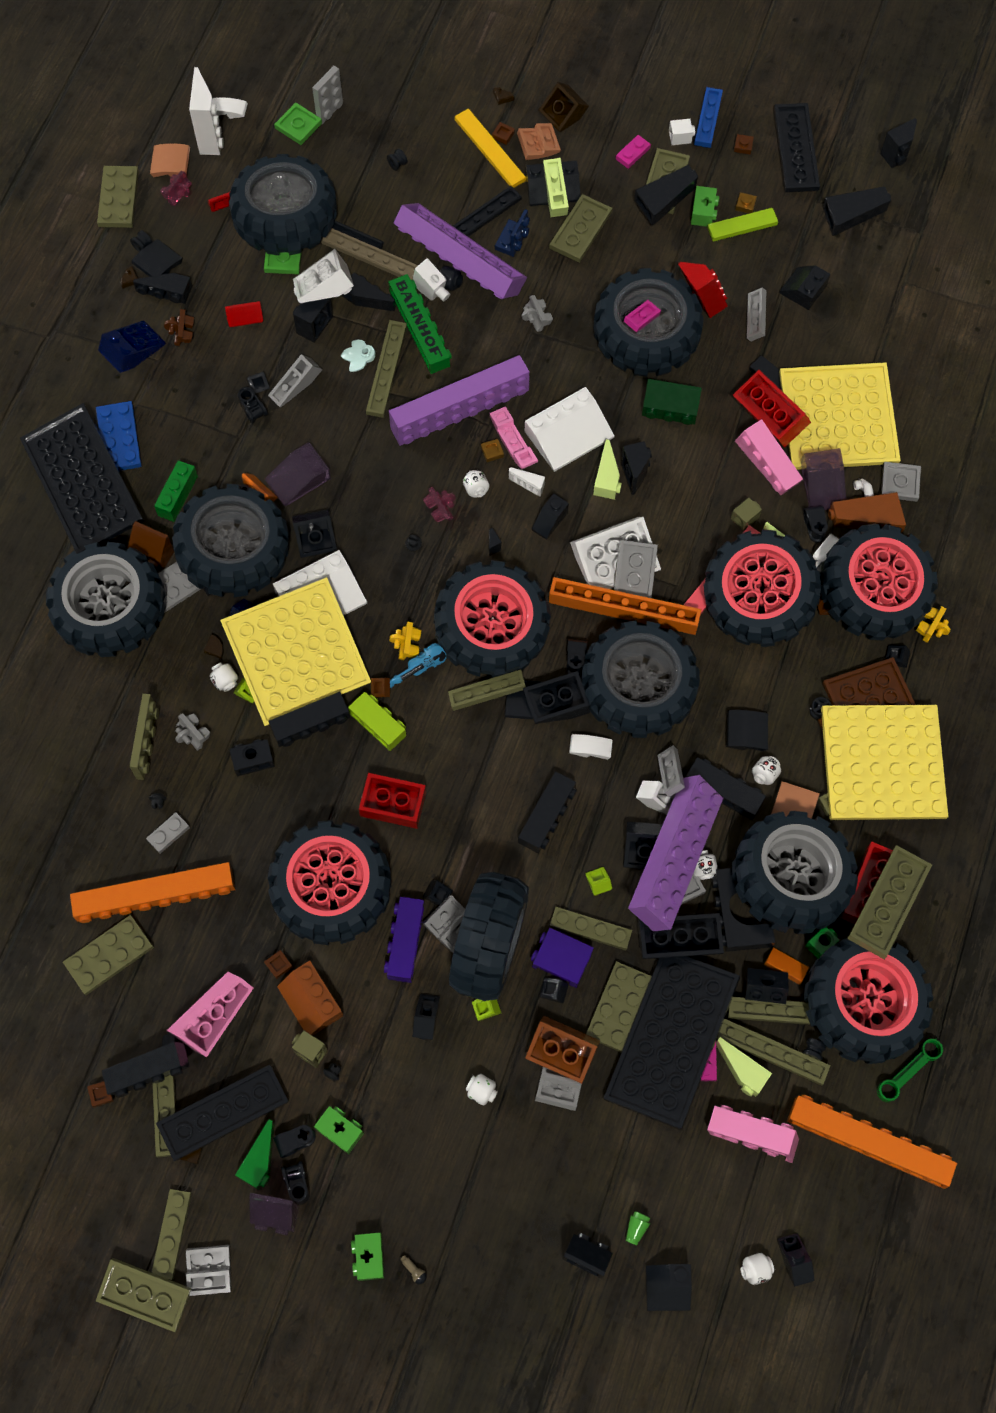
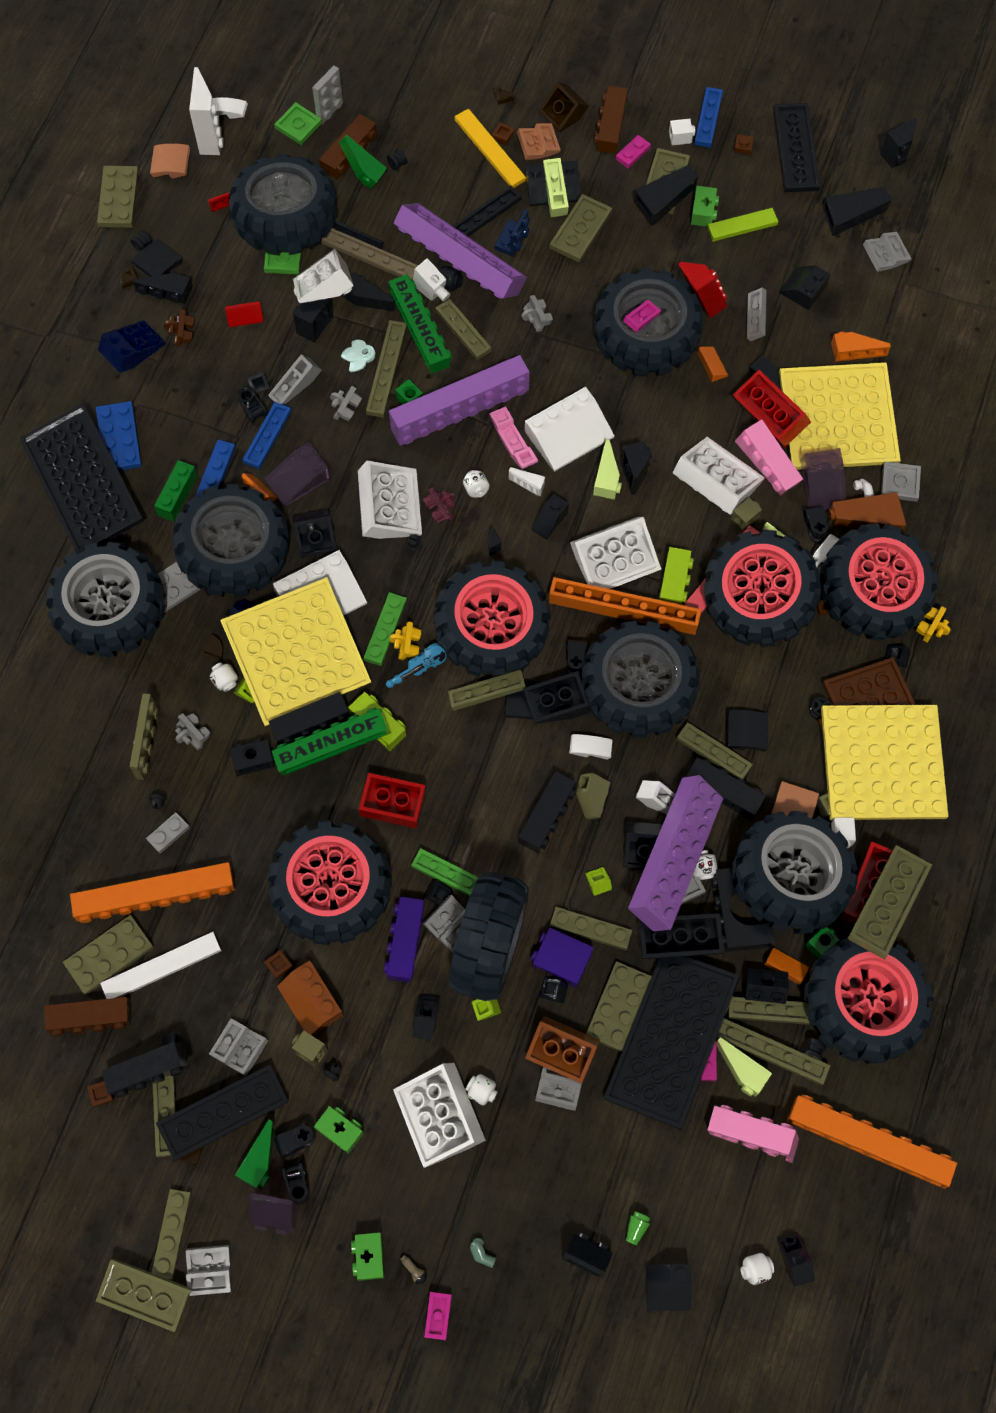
(87, 1015): none -> reddish brown brick
(152, 544): reddish brown slope -> none
(161, 966): none -> white tile
(178, 187): clear pink hips -> none
(211, 1014): bright pink wedge -> none
(217, 466): none -> blue plate
(238, 1047): none -> light grey slope
(267, 435): none -> blue plate
(331, 742): none -> green brick
(334, 160): none -> reddish brown brick
(351, 398): none -> light grey hips
(364, 165): none -> green slope
(380, 687): reddish brown plate -> none
(385, 627): none -> bright green plate
(389, 501): none -> white slope
(407, 389): none -> green brick
(438, 1316): none -> dark pink plate
(439, 1114): none -> white slope
(444, 872): none -> bright green plate
(463, 329): none -> olive plate
(479, 1253): none -> sand green arm
(492, 450): pearl gold plate -> none
(592, 794): none -> olive slope
(612, 119): none -> reddish brown brick
(635, 568): light grey plate -> none
(671, 401): dark green slope -> none
(671, 771): light grey plate -> none
(676, 576): none -> lime brick
(712, 363): none -> orange slope
(714, 751): none -> olive plate
(717, 475): none -> white slope
(746, 203): pearl gold plate -> none
(767, 770): white head -> none
(846, 827): none -> white brick
(856, 346): none -> orange slope
(887, 251): none -> light grey slope
(910, 1070): green piece -> none

